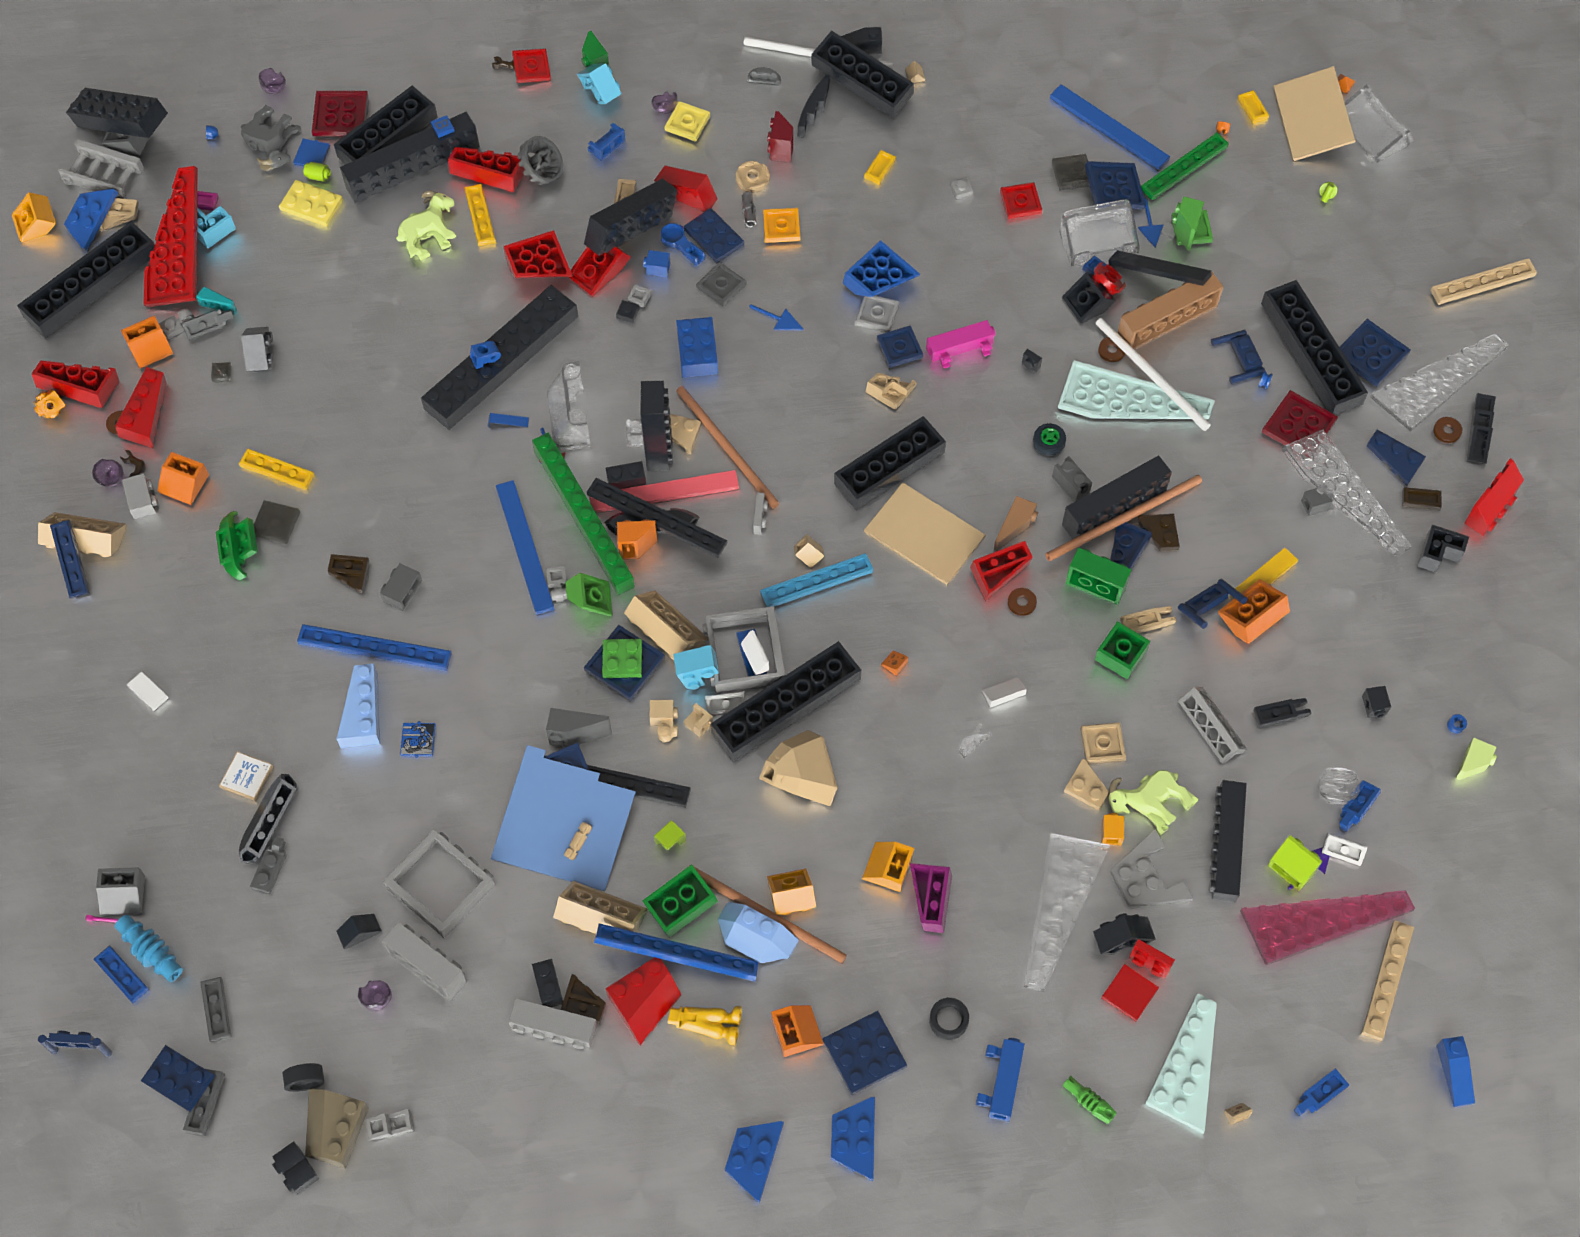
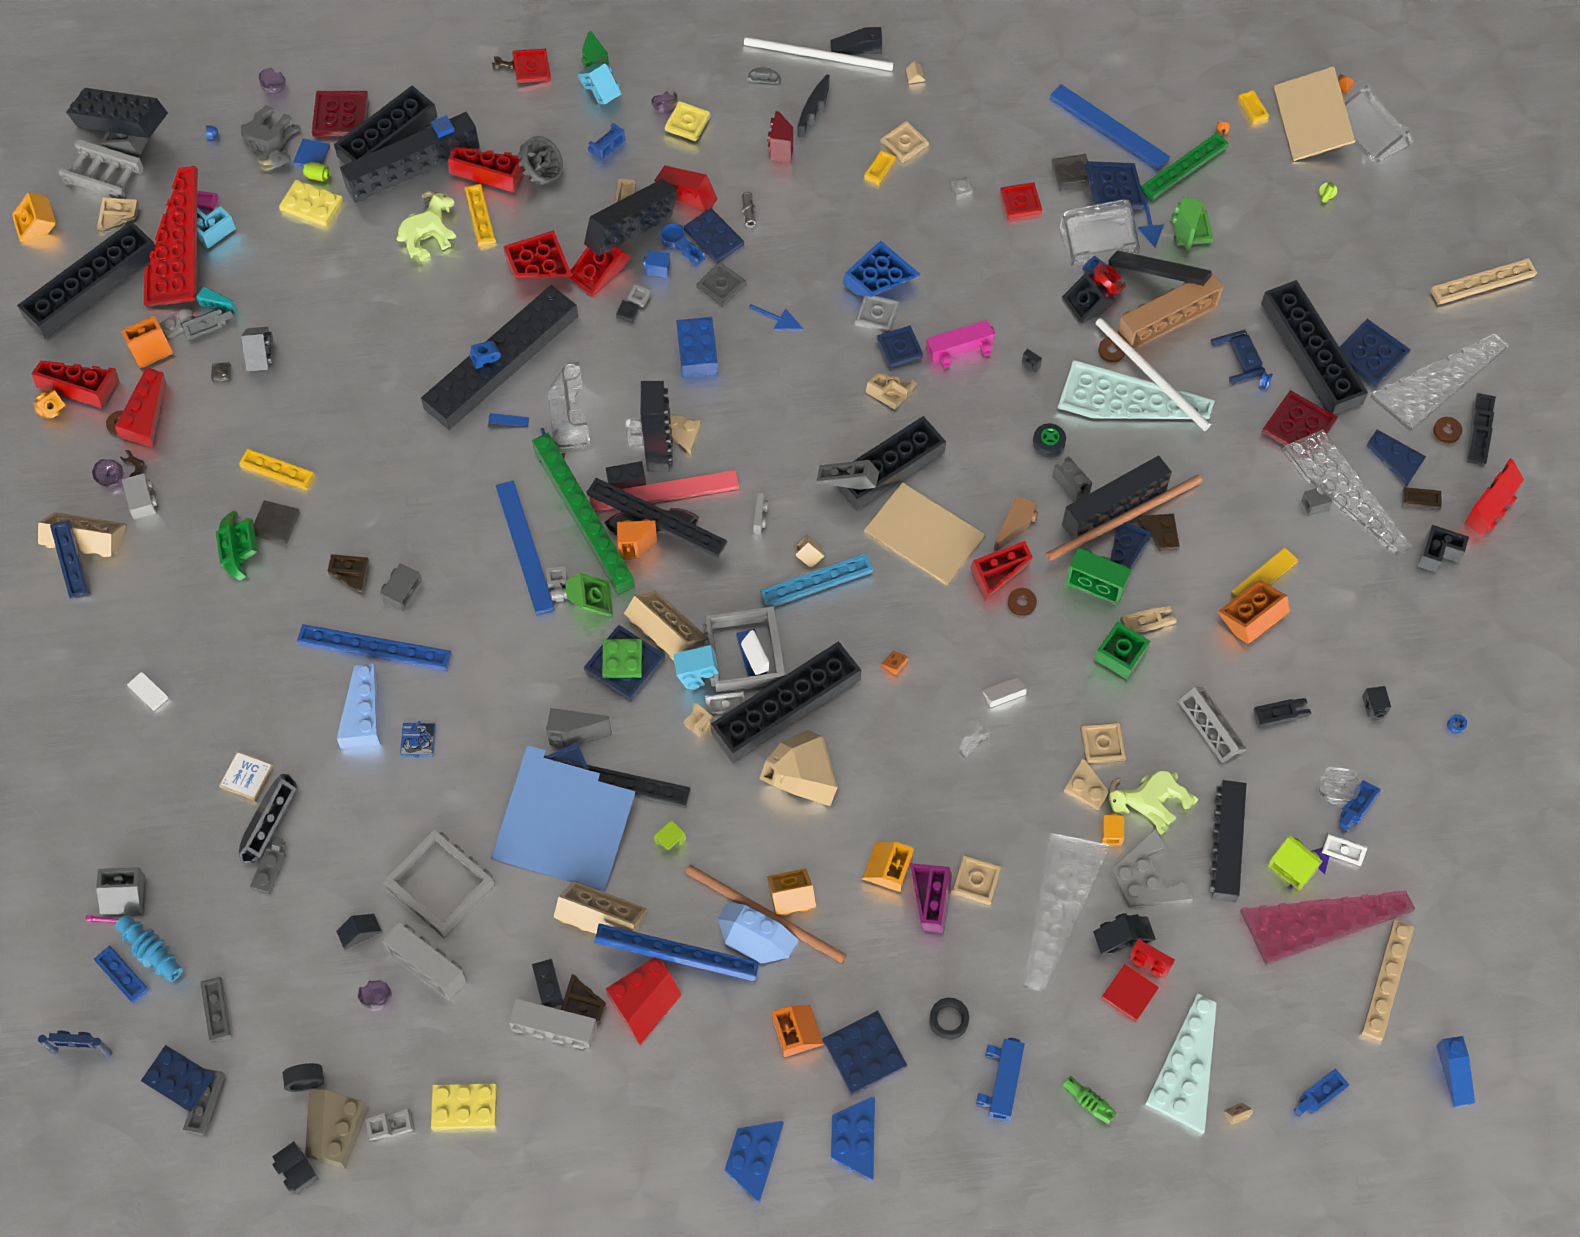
(89, 215): blue wing -> none
(182, 478): orange slope -> none
(464, 1106): none -> light yellow plate
(578, 841): tan axle -> none
(663, 715): tan brick -> none
(680, 901): green brick -> none
(708, 1021): yellow piece -> none
(727, 446): nougat piece -> none
(752, 184): tan tile -> none
(781, 225): light orange plate -> none
(849, 474): none -> dark grey slope
(862, 74): black brick -> none
(904, 141): none -> tan tile
(976, 879): none -> tan tile
(1208, 599): dark blue plate -> none
(1477, 758): yellowish green slope -> none

